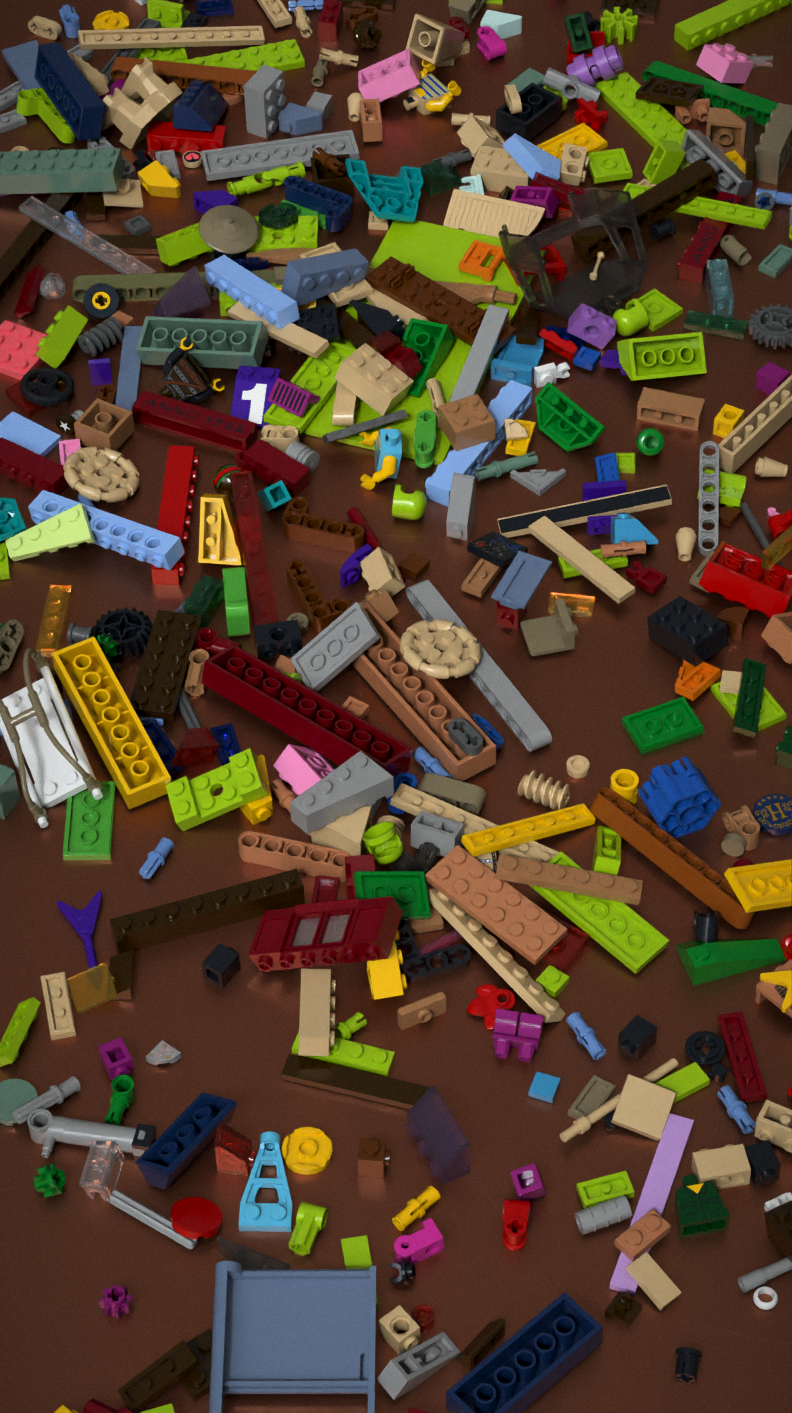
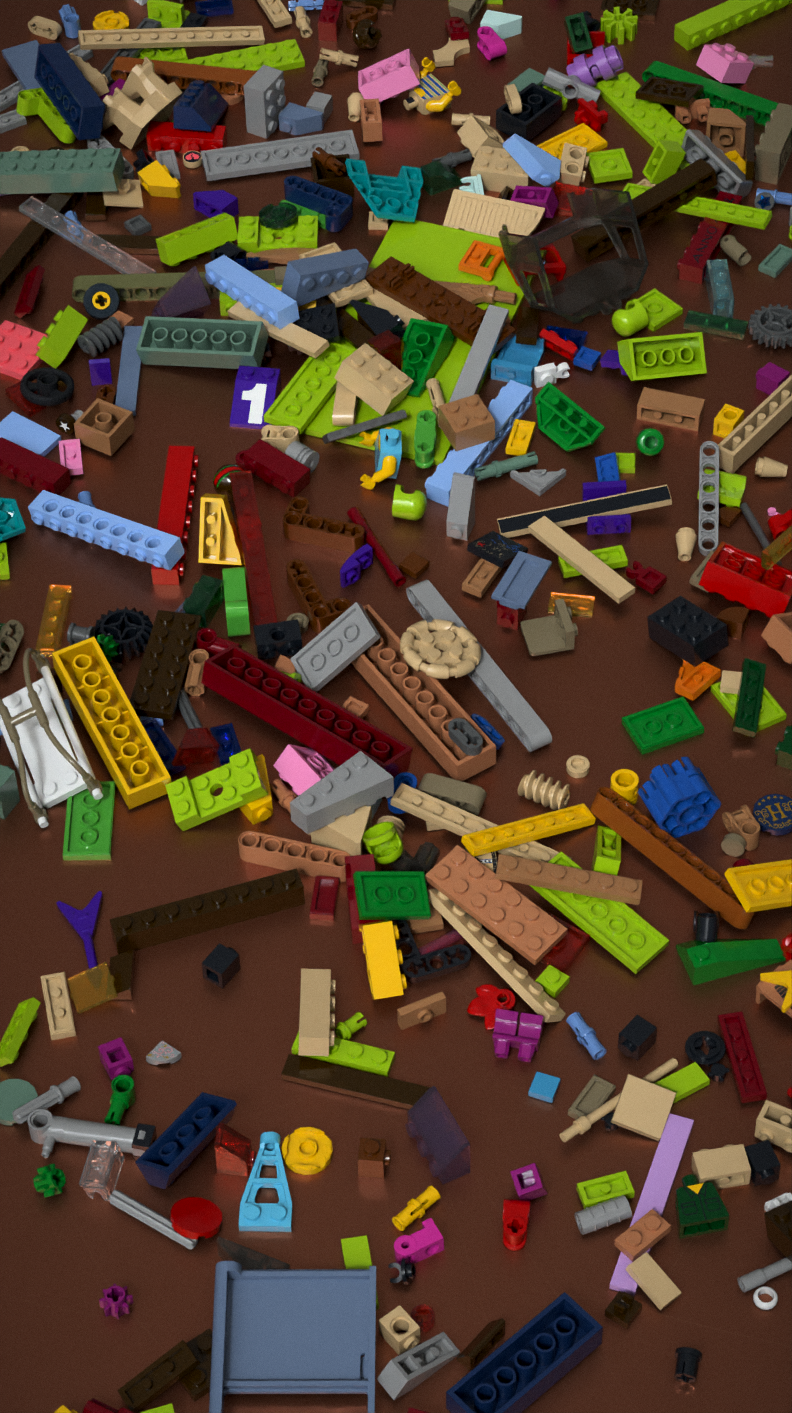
(52, 286): clear cone -> none
(54, 533): yellowish green wing -> none
(89, 462): tan plate -> none
(156, 858): medium blue axle -> none
(185, 378): torso -> none
(194, 422): dark red brick -> none
(228, 229): dark tan hat -> none
(268, 179): lime piece -> none
(274, 495): teal brick -> none
(291, 397): magenta panel -> none
(308, 1223): lime piece -> none
(326, 934): dark red window -> none
(381, 604): medium nougat brick -> none
(382, 572): tan brick -> none
(405, 360): dark red brick -> none
(429, 763): medium blue pin -> none
(433, 39): tan slope -> none
(437, 830): light grey brick -> none
(514, 430): tan tile -> none
(559, 188): dark red plate -> none
(591, 326): medium lavender brick -> none
(593, 276): tan hinge -> none
(623, 549): nougat pin -> none
(630, 529): dark azure slope -> none
(662, 229): black bush -> none
(736, 1109): medium blue pin -> none

